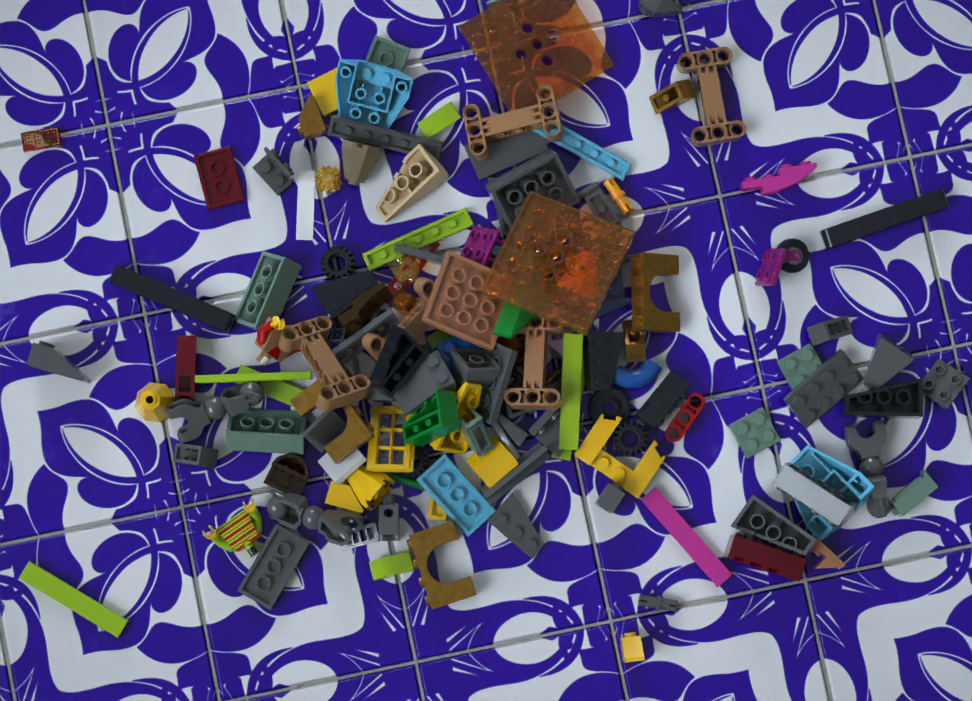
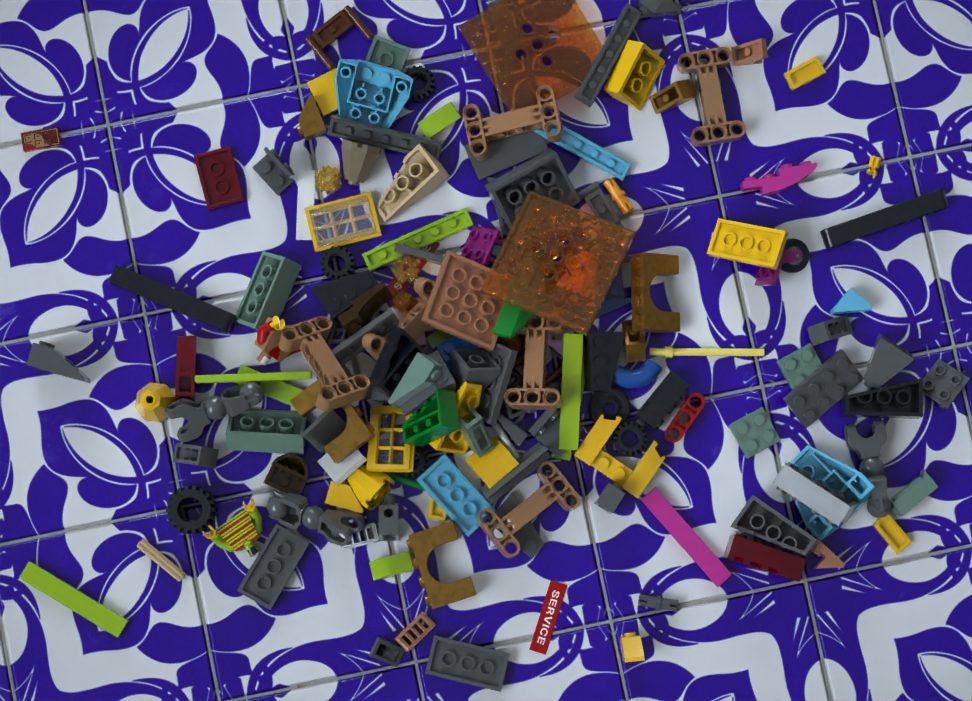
(161, 560): none -> tan axle
(175, 504): none -> black tyre
(332, 30): none -> reddish brown plate
(343, 222): none -> clear piece
(386, 652): none -> flat silver slope
(403, 643): none -> nougat slope
(419, 376): none -> sand green slope
(429, 86): none -> black tyre
(467, 663): none -> dark grey plate
(528, 509): none -> medium nougat beam
(548, 617): none -> red sticker
(608, 55): none -> dark grey tile
(634, 74): none -> yellow slope
(669, 352): none -> light yellow bar
(747, 243): none -> yellow plate
(750, 52): none -> nougat slope
(804, 73): none -> yellow tile
(851, 303): none -> medium azure slope
(874, 163): none -> yellow piece
(892, 533): none -> yellow tile

